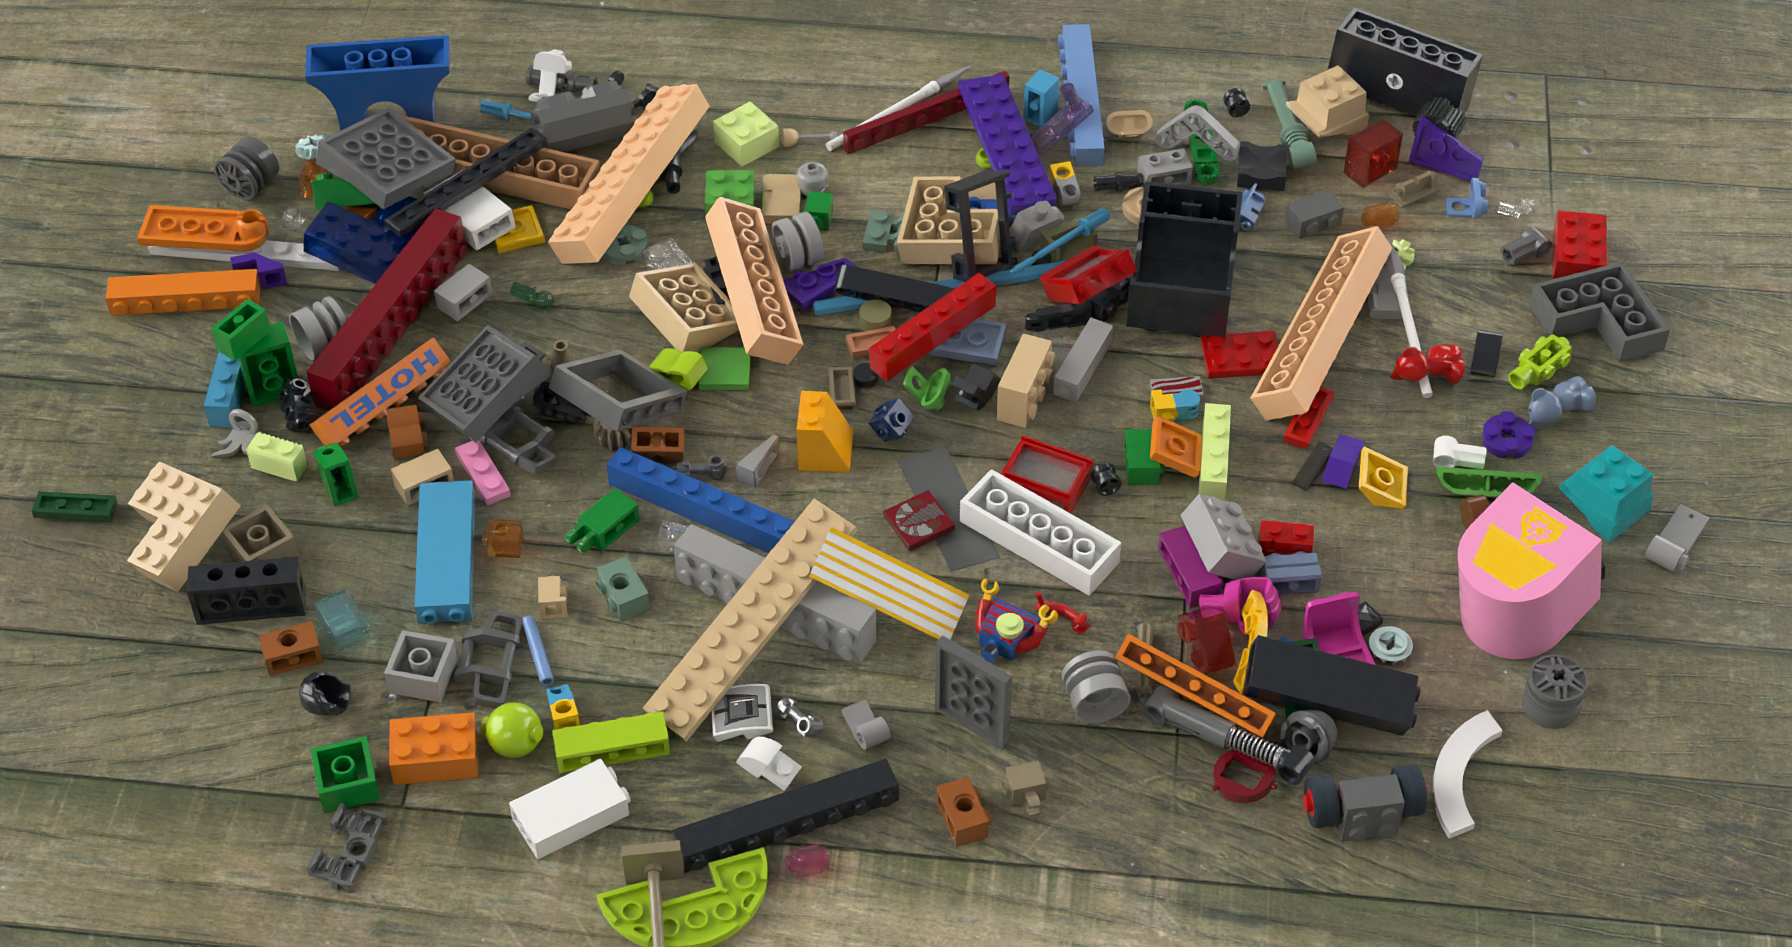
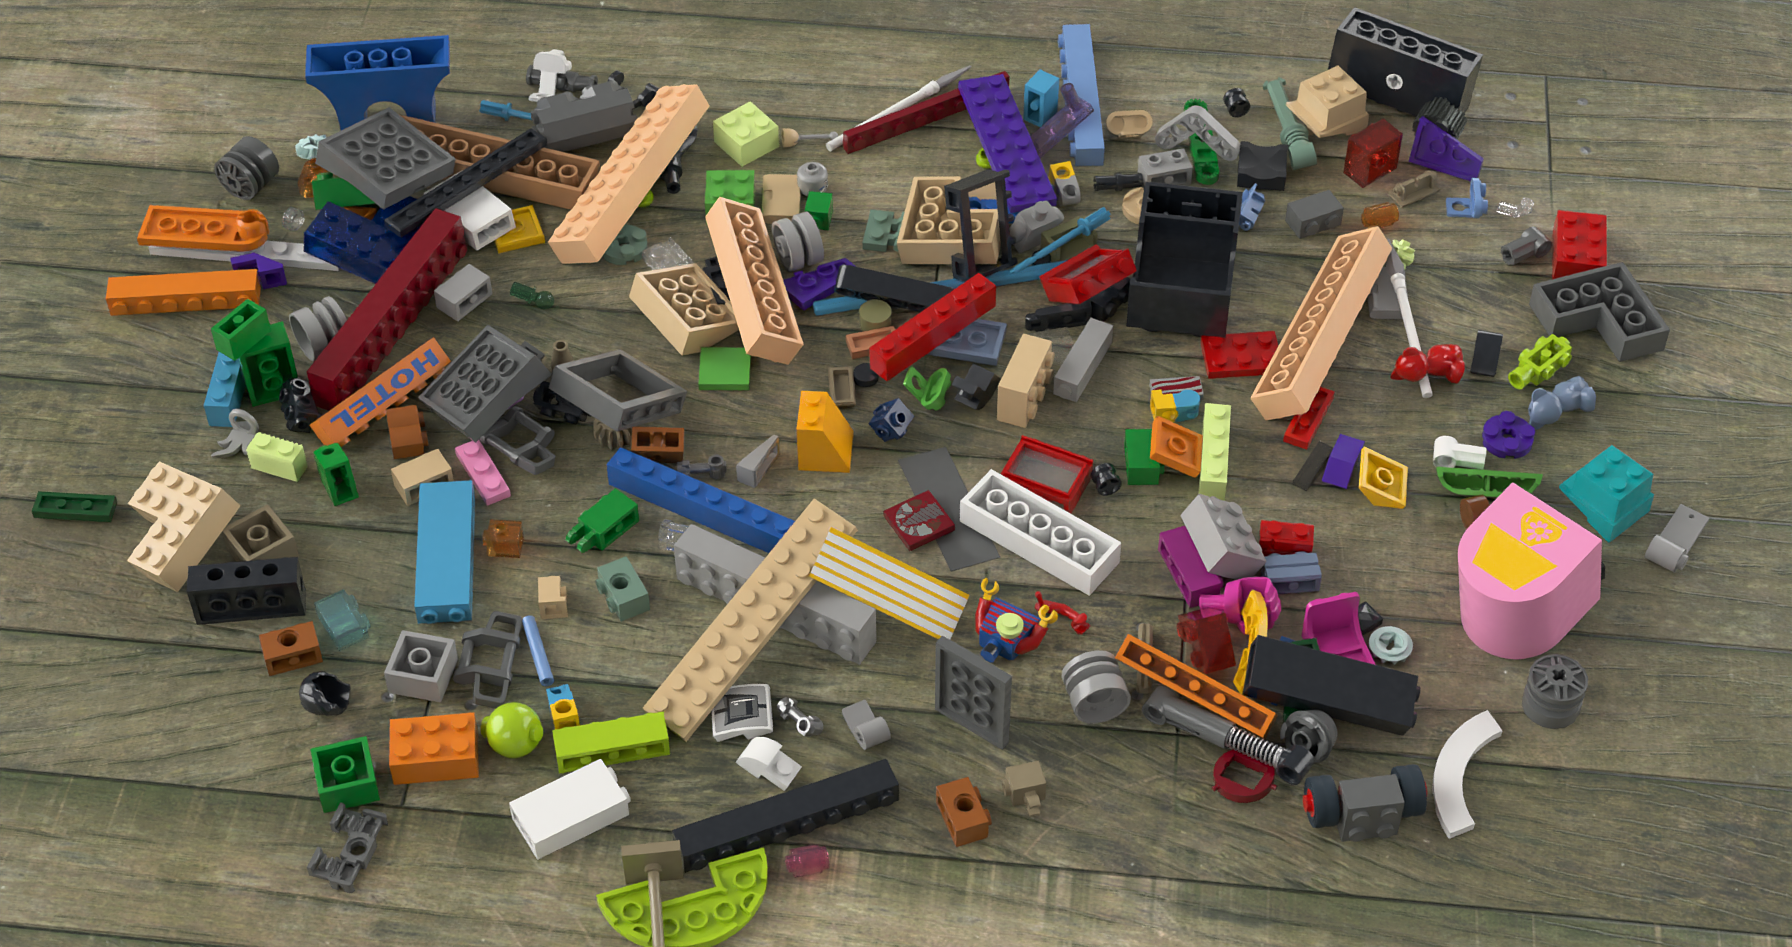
(679, 367): lime brick -> none

